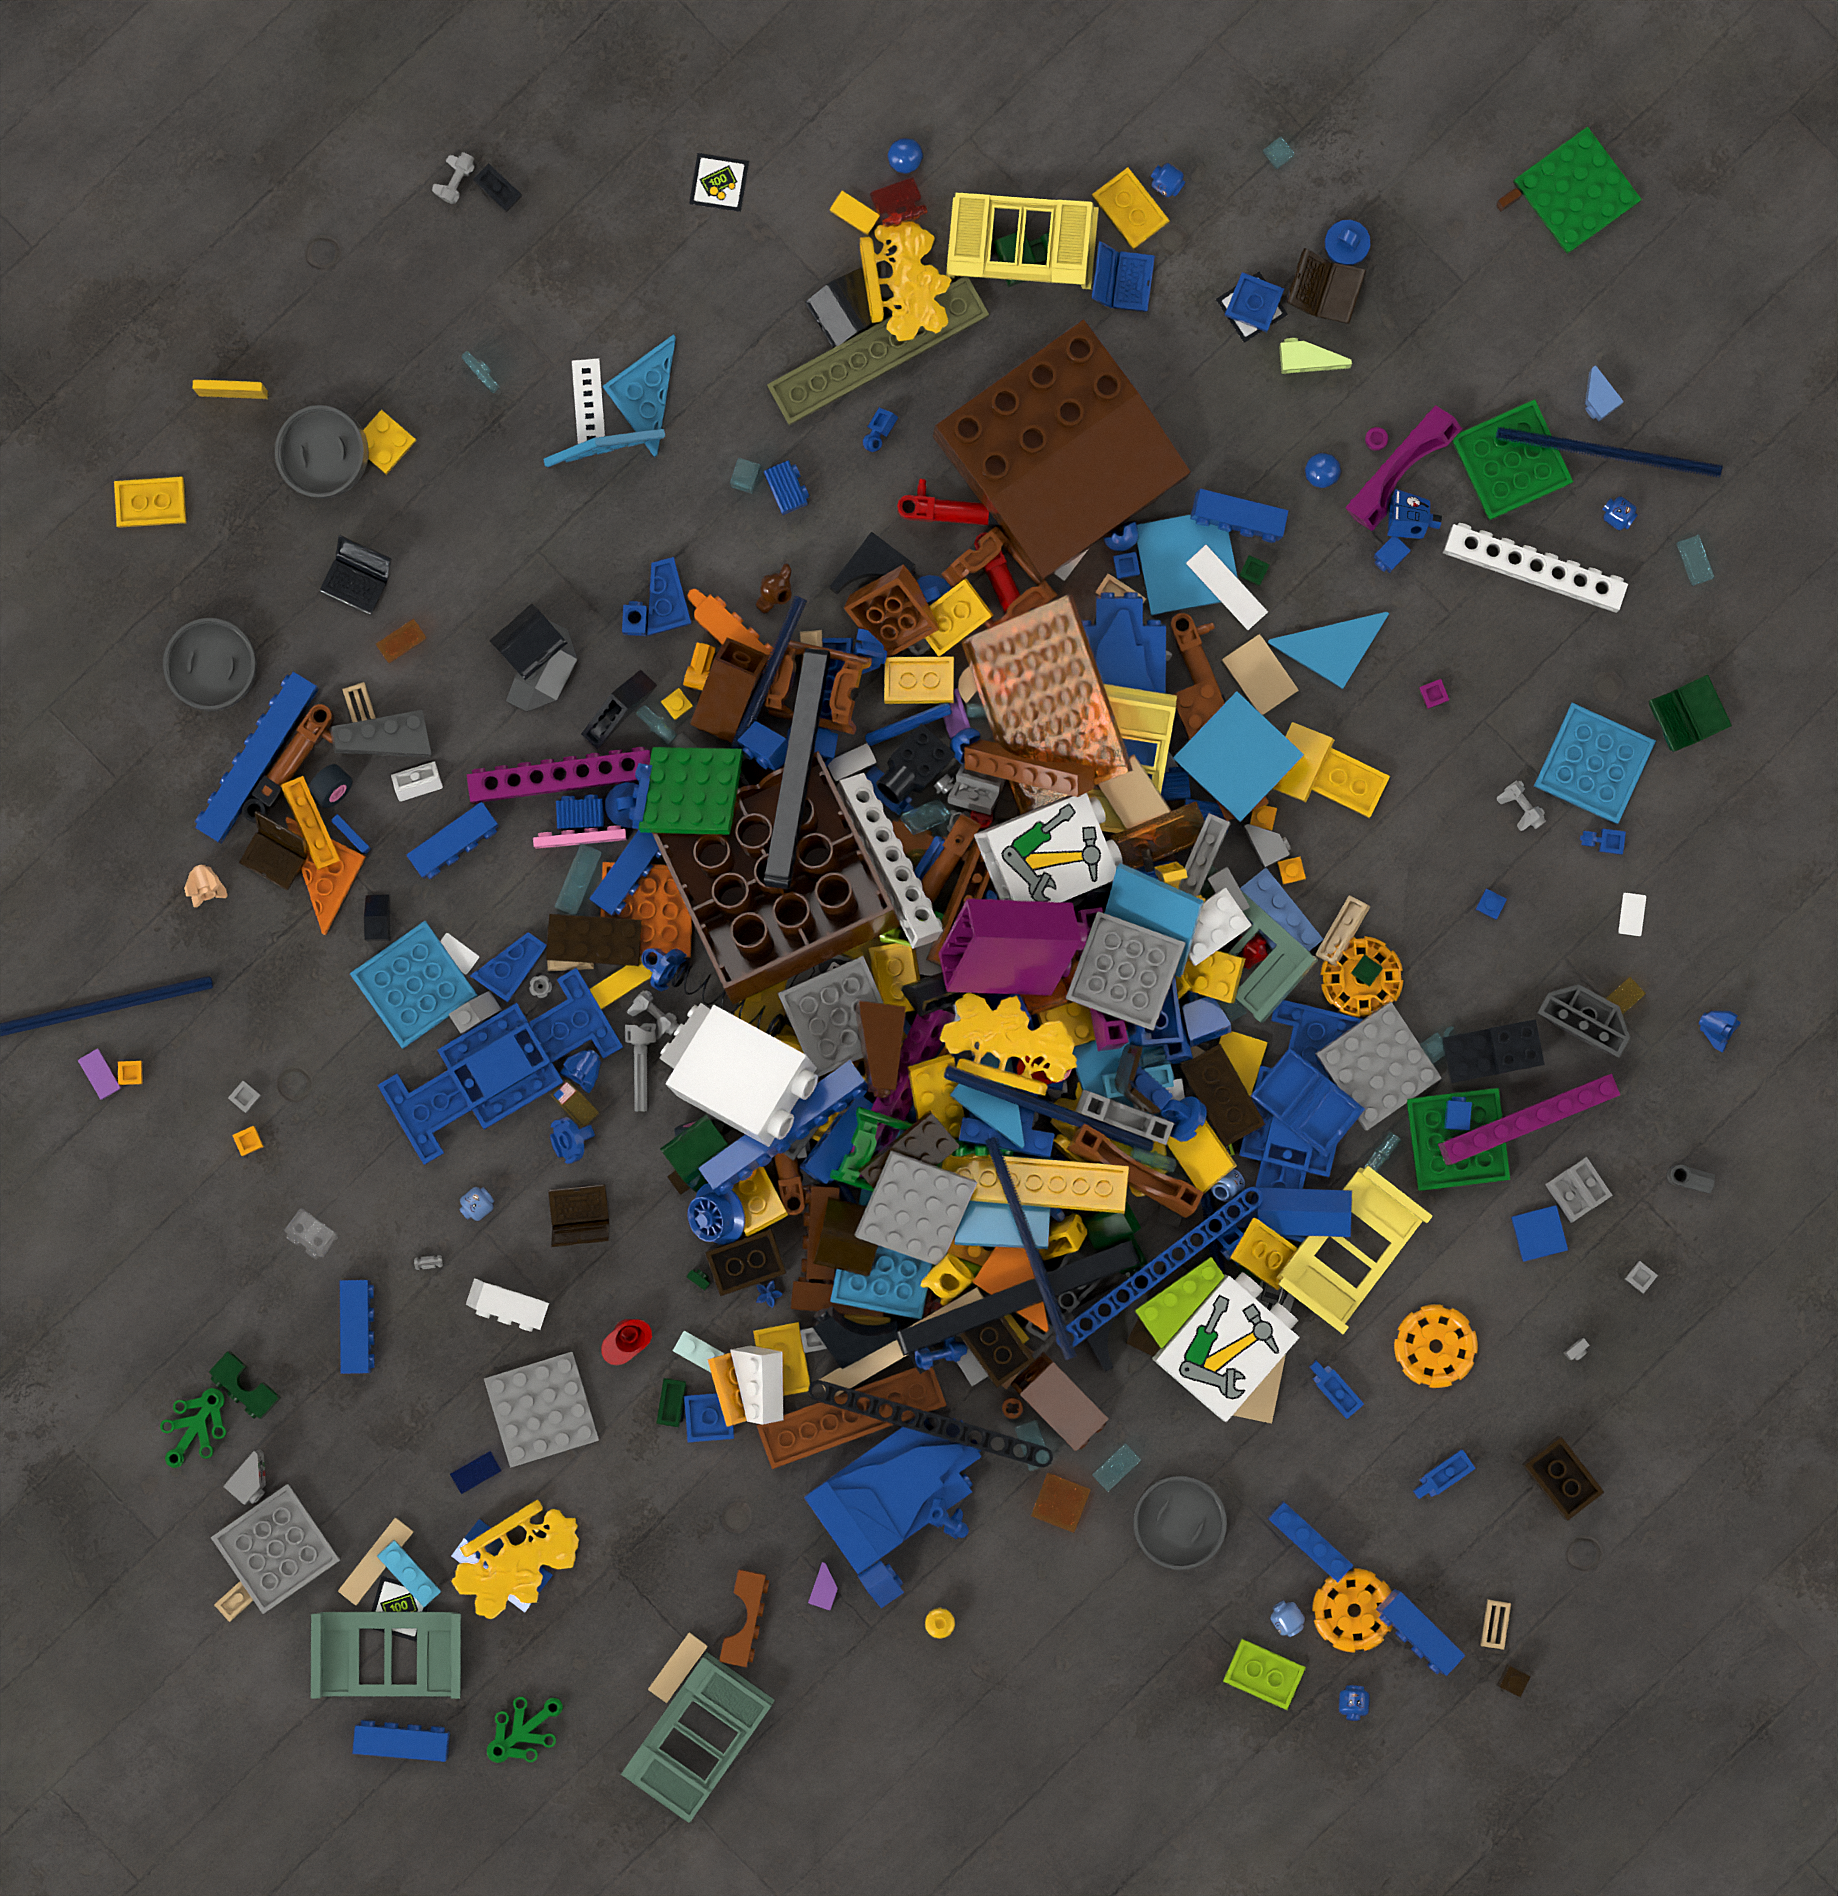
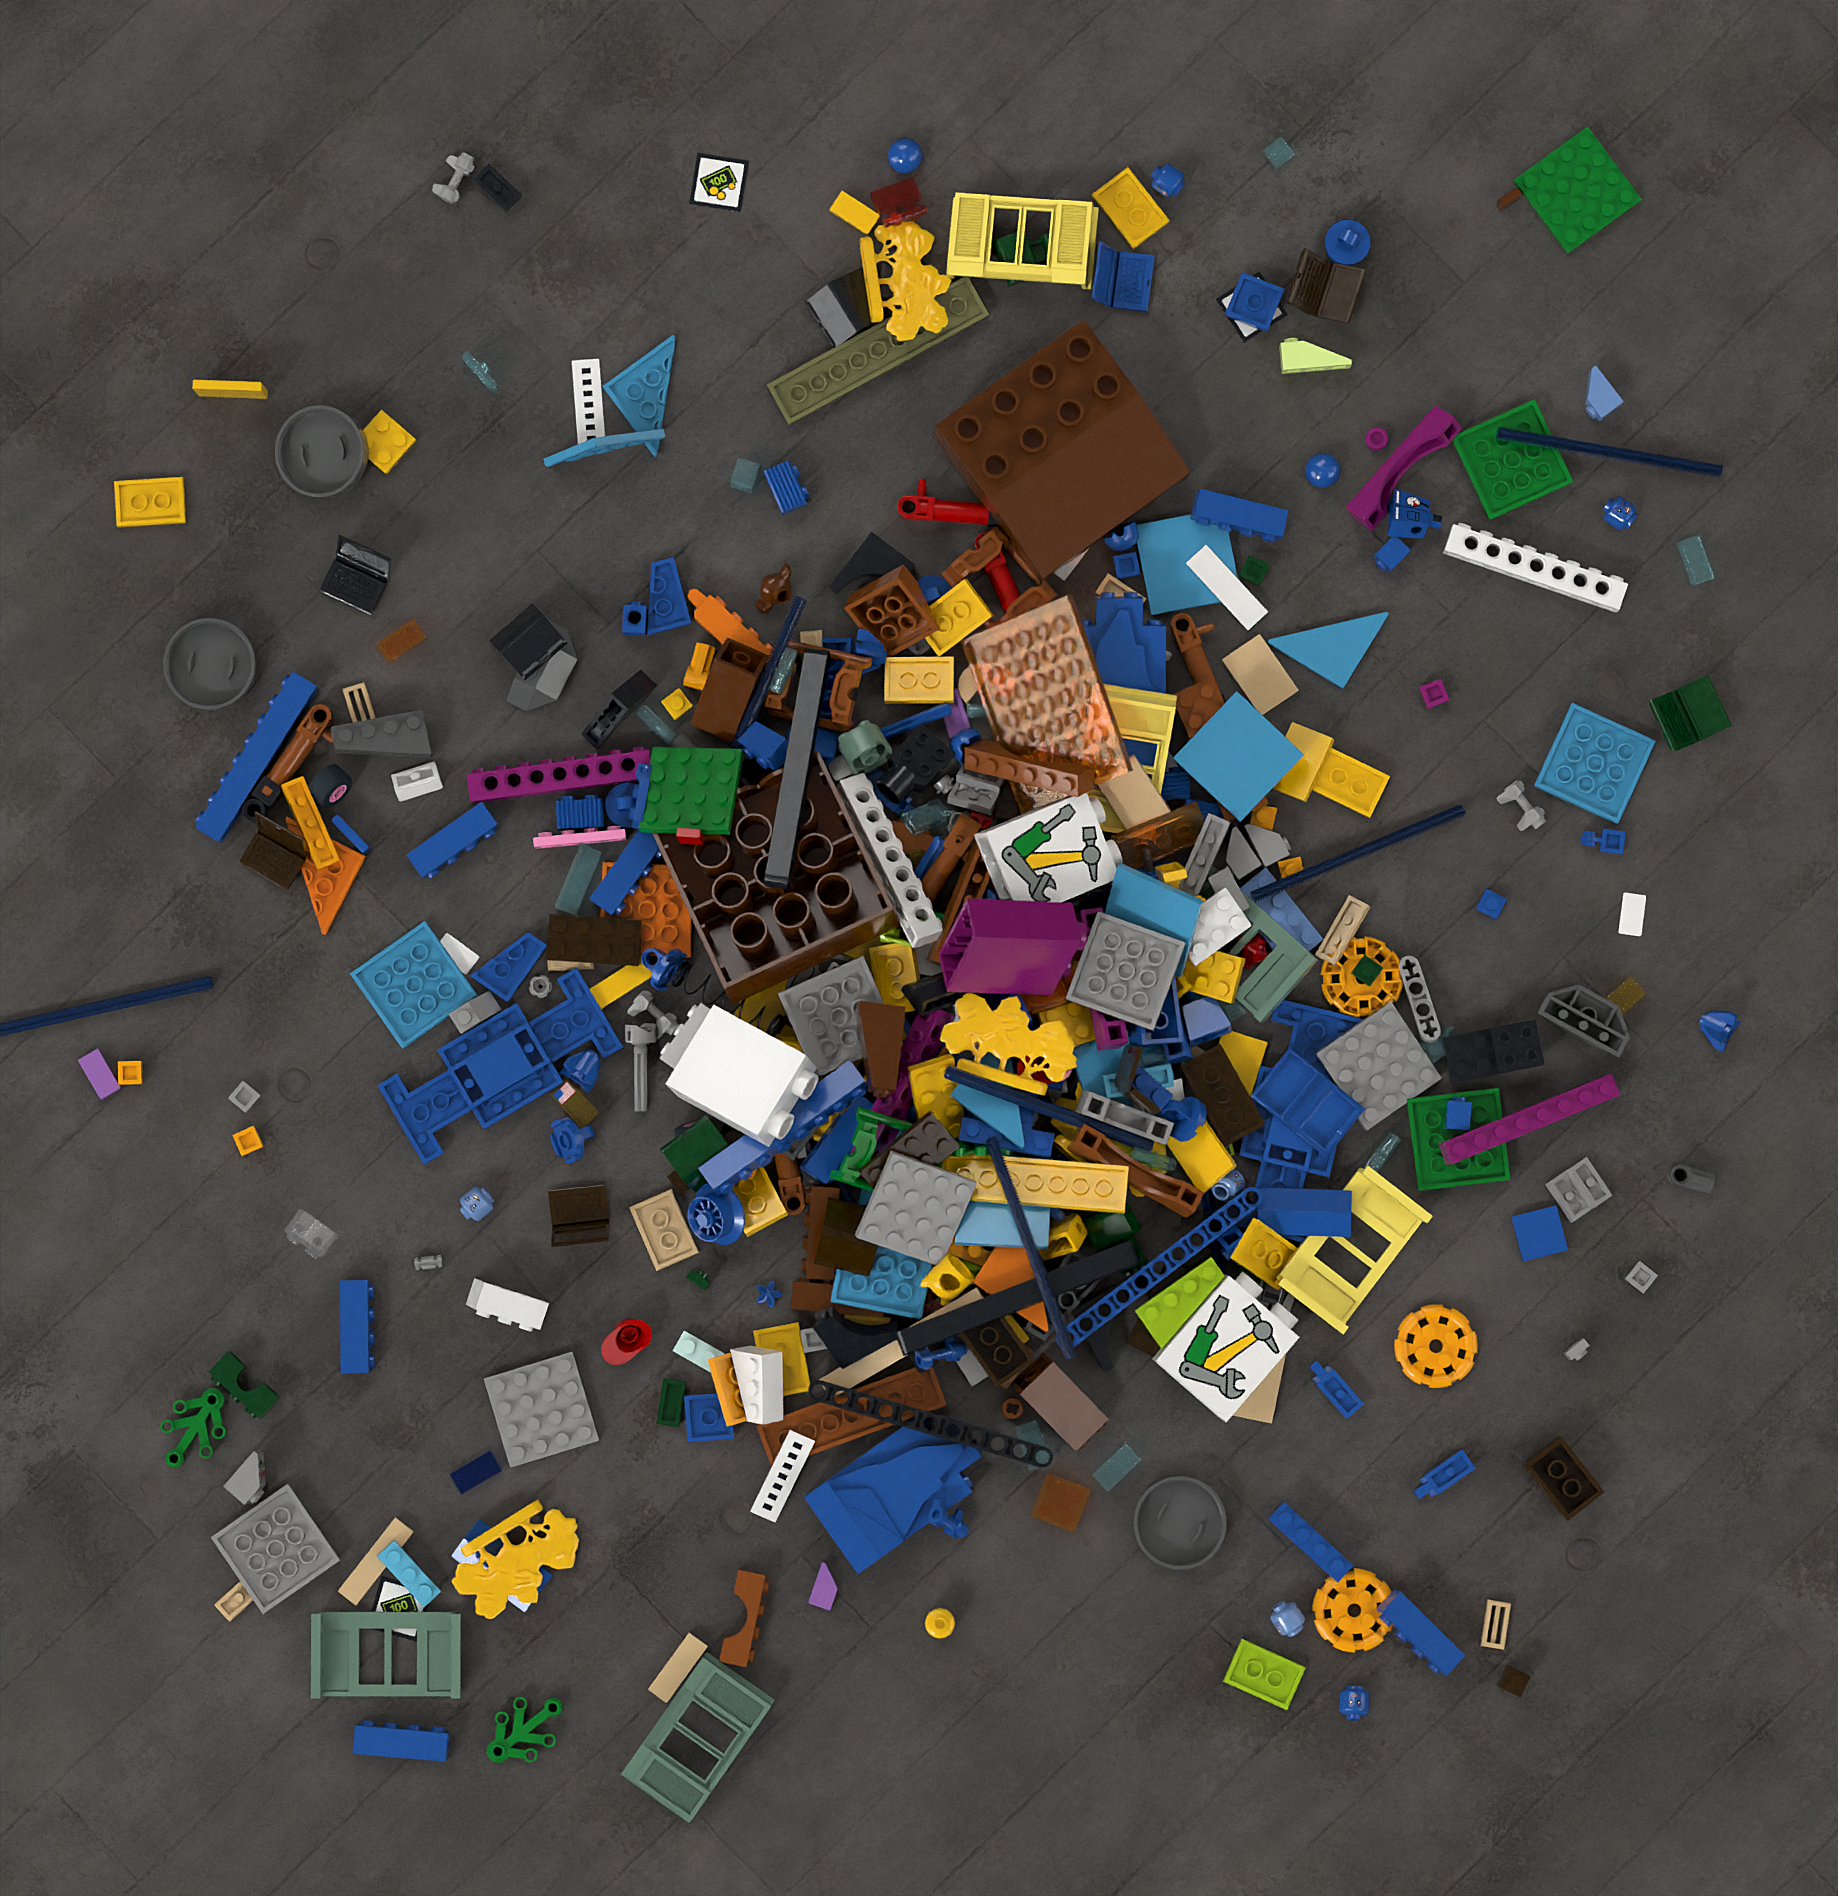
(203, 885): light nougat brick -> none
(377, 918): black slope -> none
(664, 1230): none -> tan tile
(689, 836): none -> red tile
(746, 1262): dark brown brick -> none
(782, 1476): none -> white sticker
(783, 671): none -> clear light blue axle
(864, 747): none -> sand green brick
(880, 425): blue plate -> none
(881, 1583): blue brick -> none
(1239, 856): none -> light grey slope
(1355, 853): none -> dark blue axle
(1422, 998): none -> light grey beam

